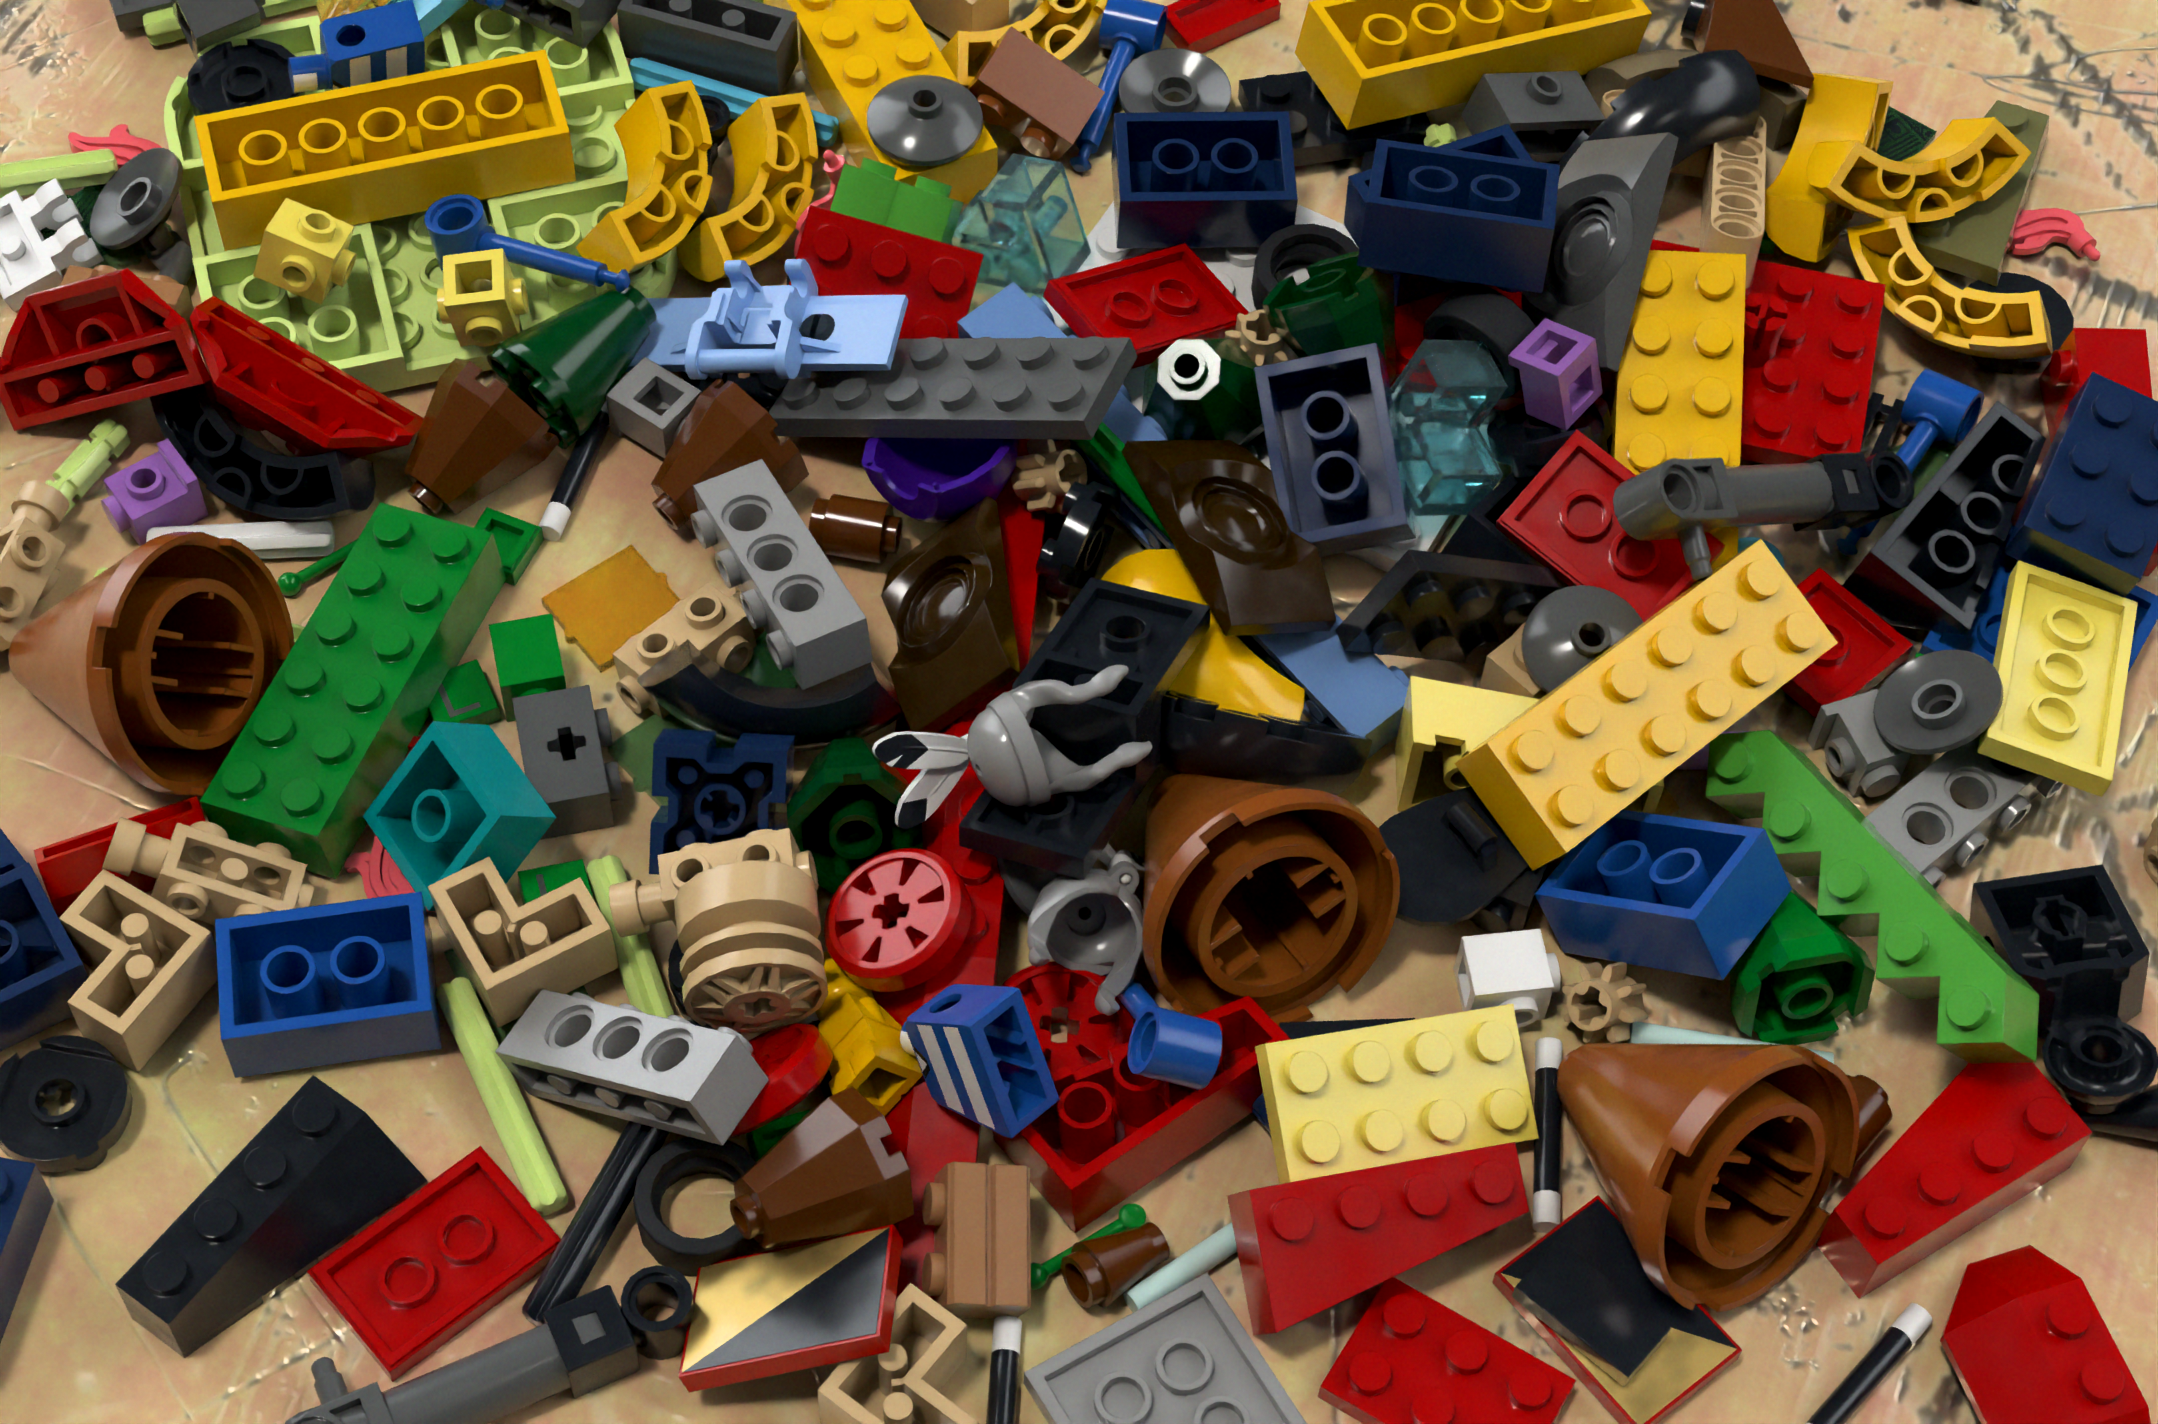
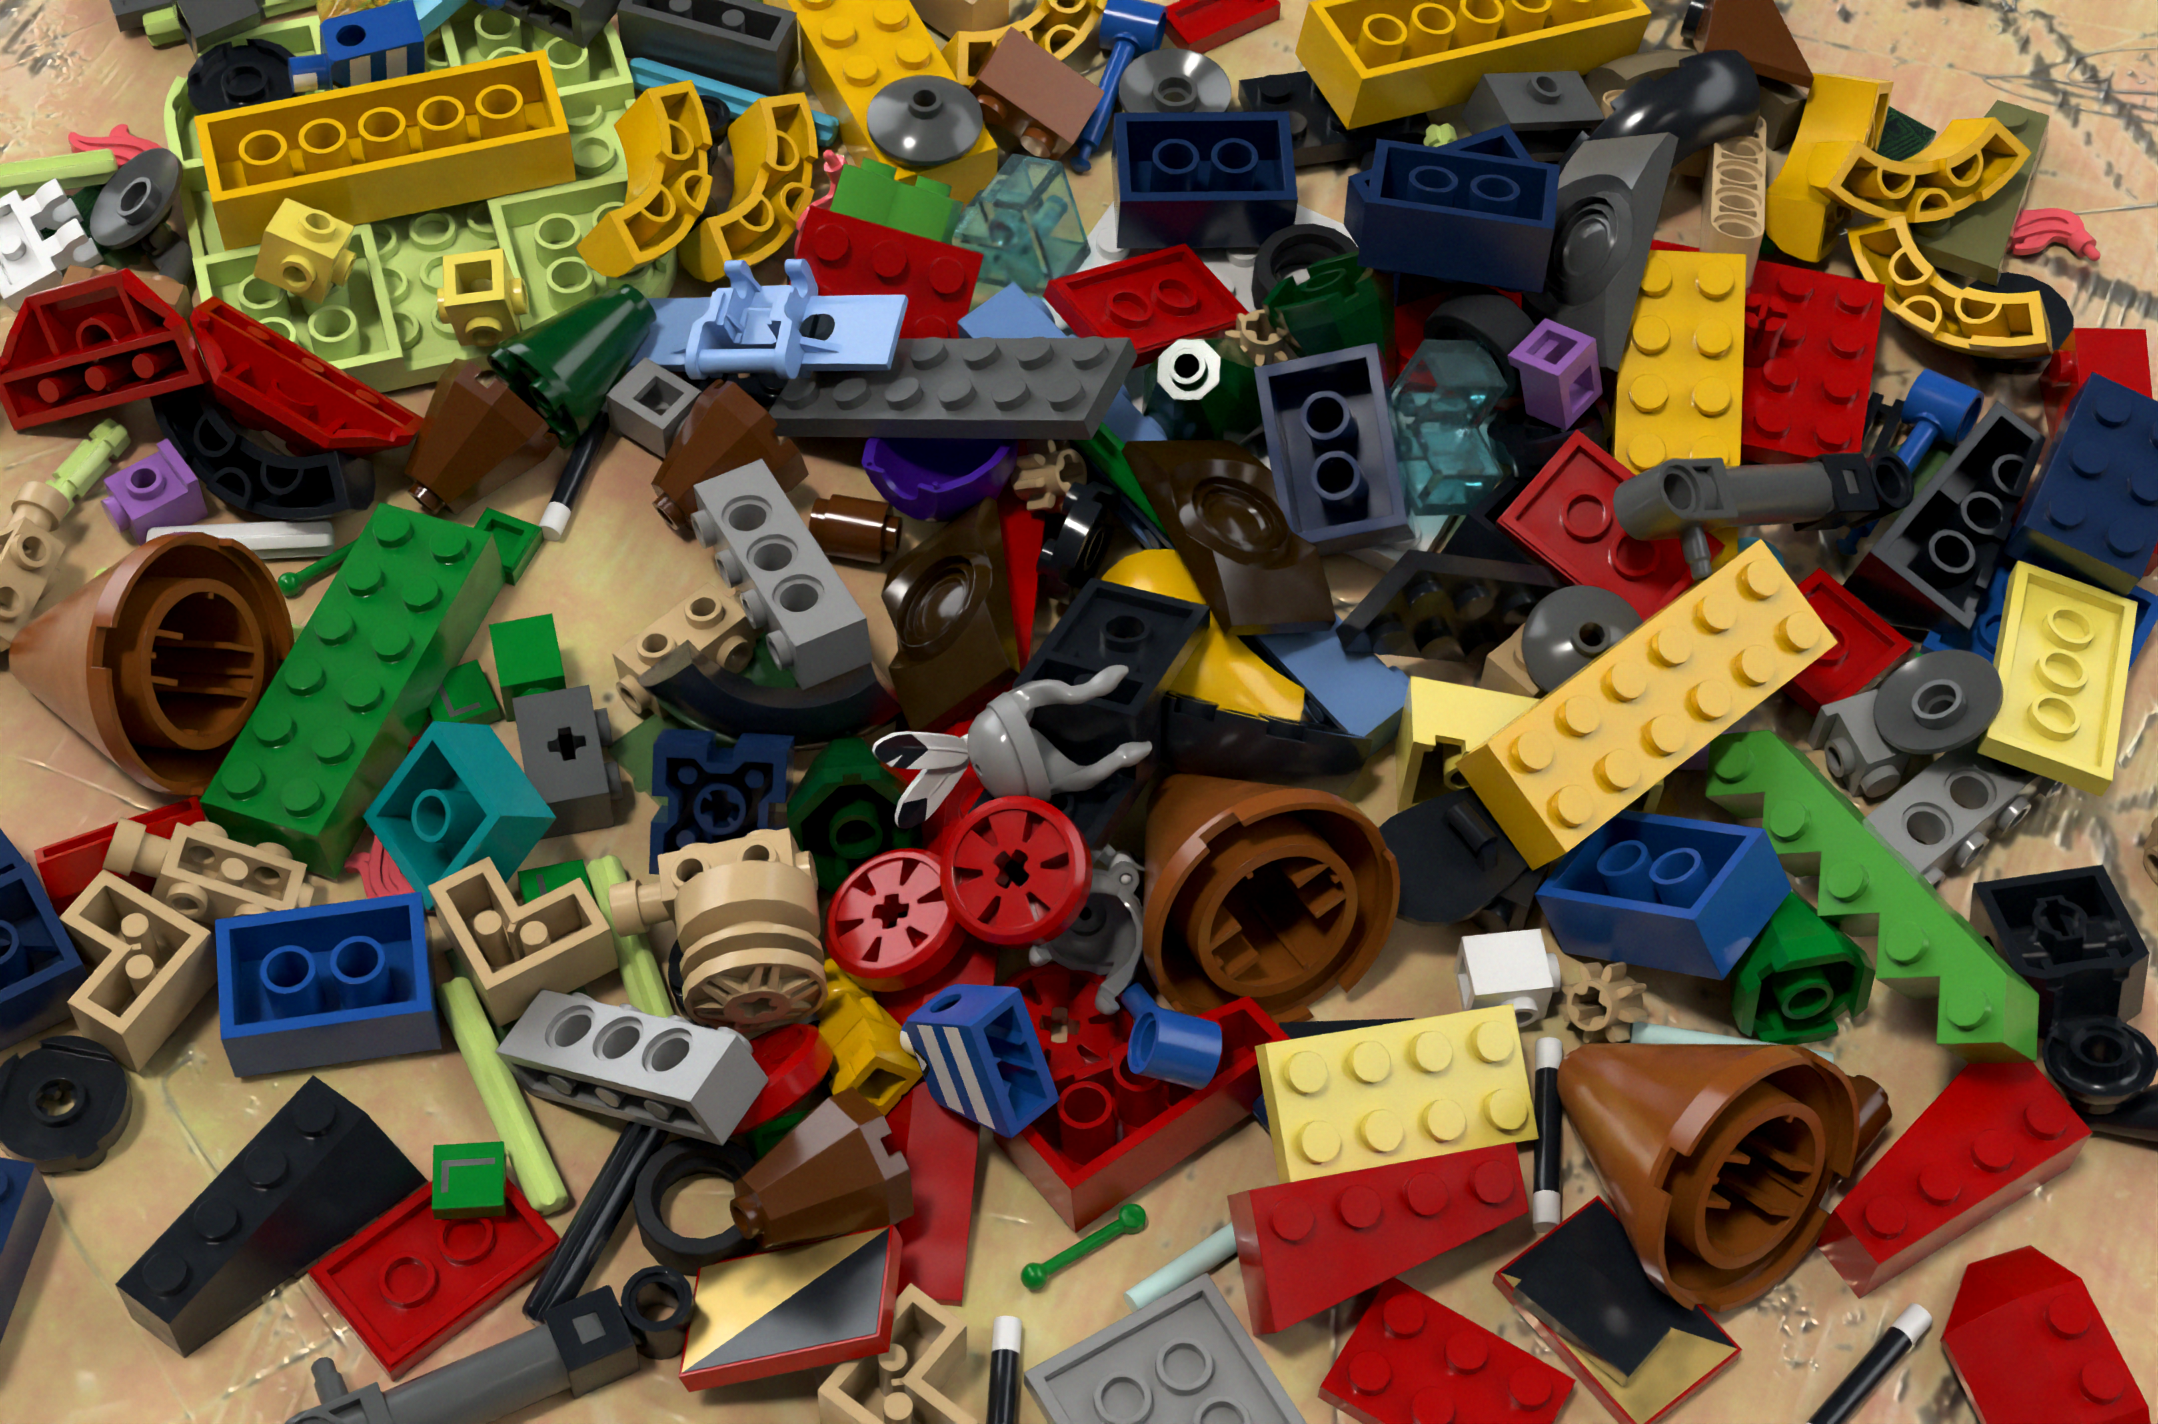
(461, 226): blue piece -> none
(469, 1180): none -> green tile
(610, 605): clear yellow piece -> none
(975, 878): none -> red wheel
(979, 1240): medium nougat brick -> none
(1109, 1265): reddish brown cone -> none

